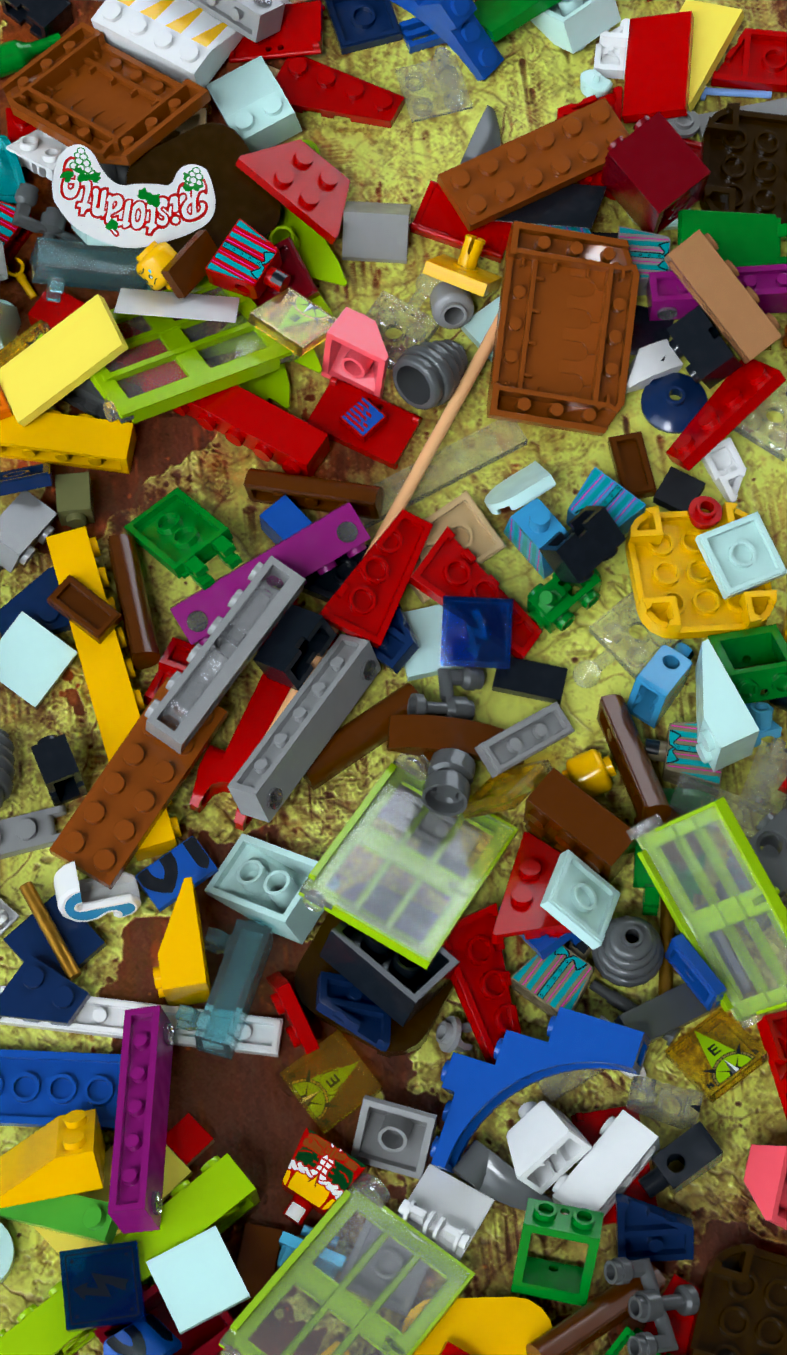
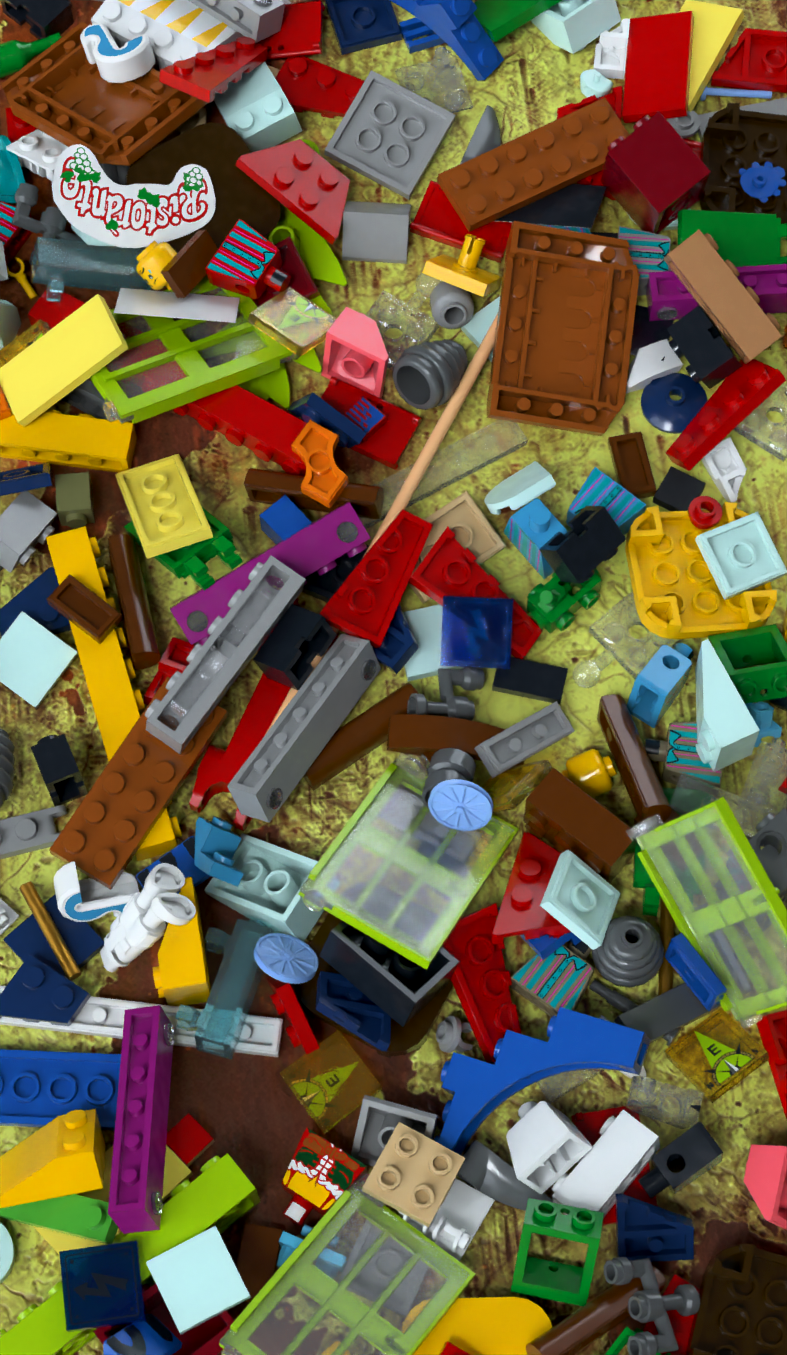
(116, 63): none -> white animal
(145, 917): none -> white piece
(163, 506): none -> light yellow tile
(214, 69): none -> red wing
(215, 849): none -> dark azure slope
(286, 958): none -> light blue wheel
(316, 409): none -> dark blue wing
(323, 478): none -> orange tile
(389, 134): none -> light grey plate
(413, 1174): none -> tan plate
(460, 805): none -> light blue wheel
(762, 181): none -> blue piece

